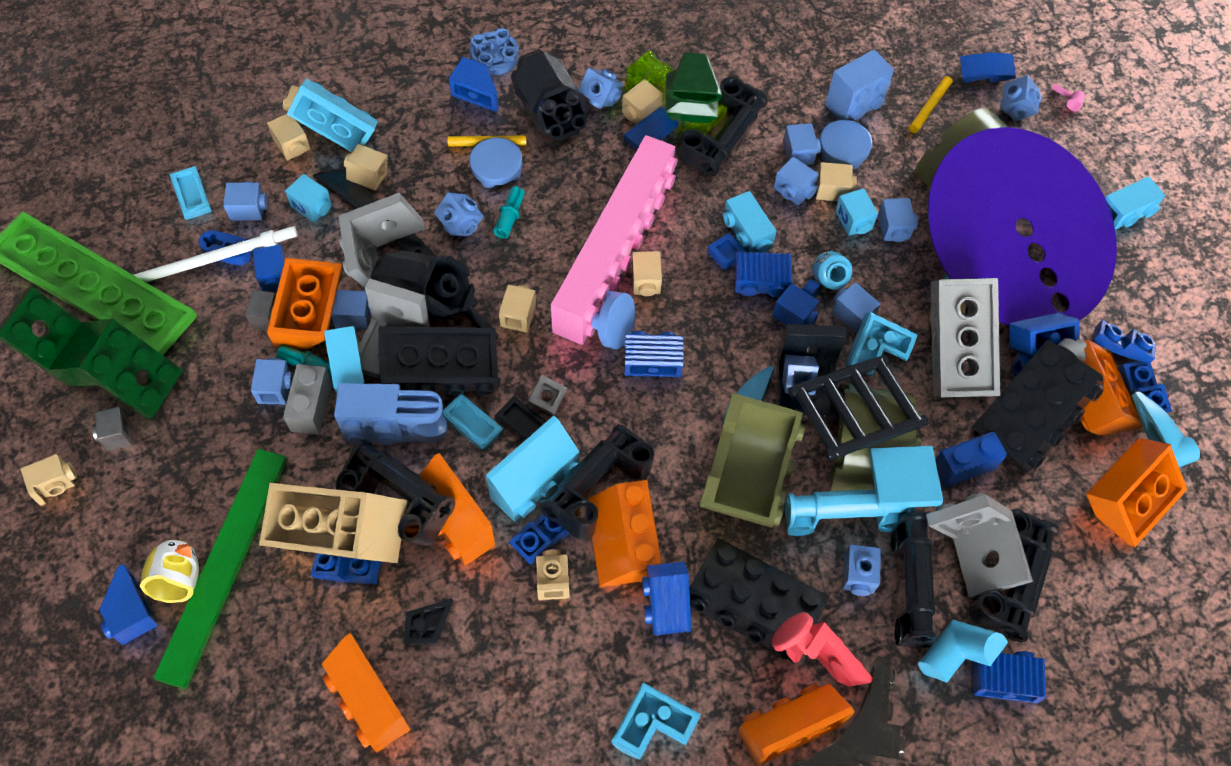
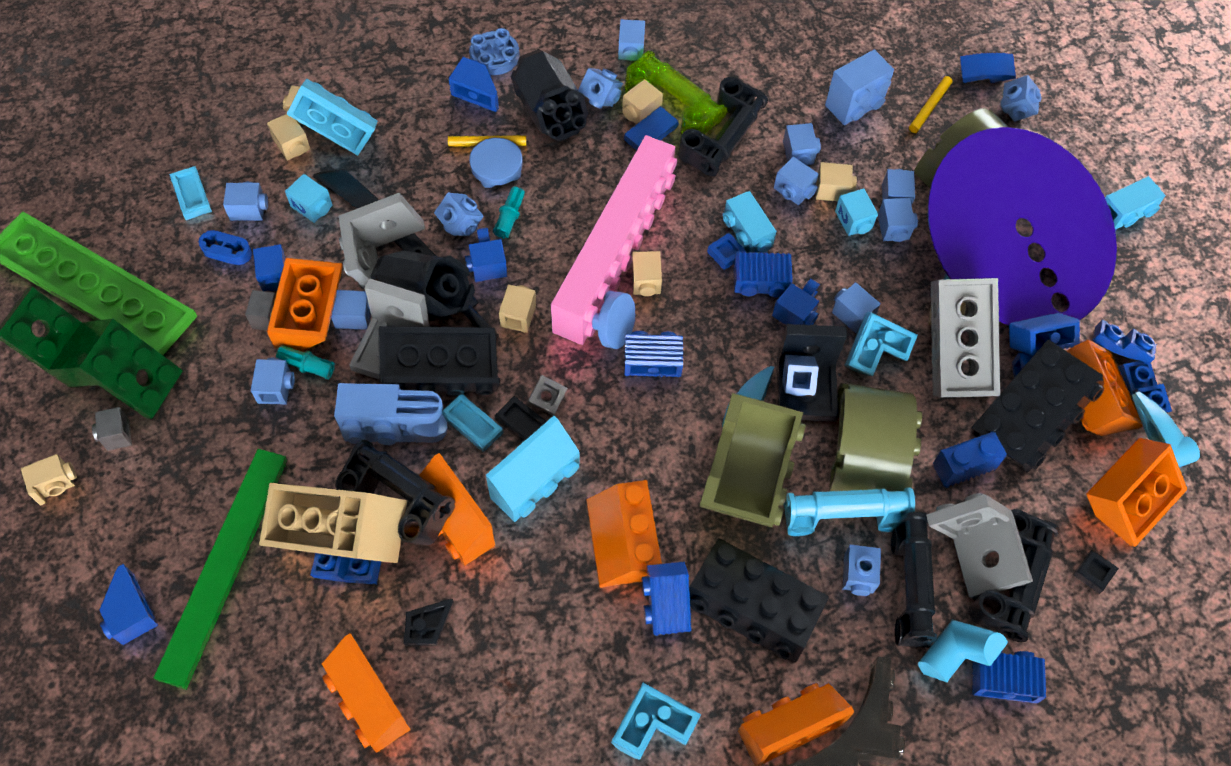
(170, 572): piece -> none
(265, 239): white bar -> none
(307, 399): light grey brick -> none
(344, 356): medium azure brick -> none
(366, 166): tan brick -> none
(486, 258): none -> blue brick
(537, 537): blue slope -> none
(552, 585): tan brick -> none
(568, 500): black piece -> none
(631, 39): none -> medium blue brick
(692, 90): dark green piece -> none
(820, 642): coral piece -> none
(832, 270): medium azure head -> none
(845, 143): medium blue tile -> none
(860, 440): black bar -> none
(898, 184): none -> medium blue brick
(905, 477): medium azure tile -> none
(1074, 99): bright pink hand -> none
(1075, 348): light grey tile -> none
(1095, 571): none -> black tile

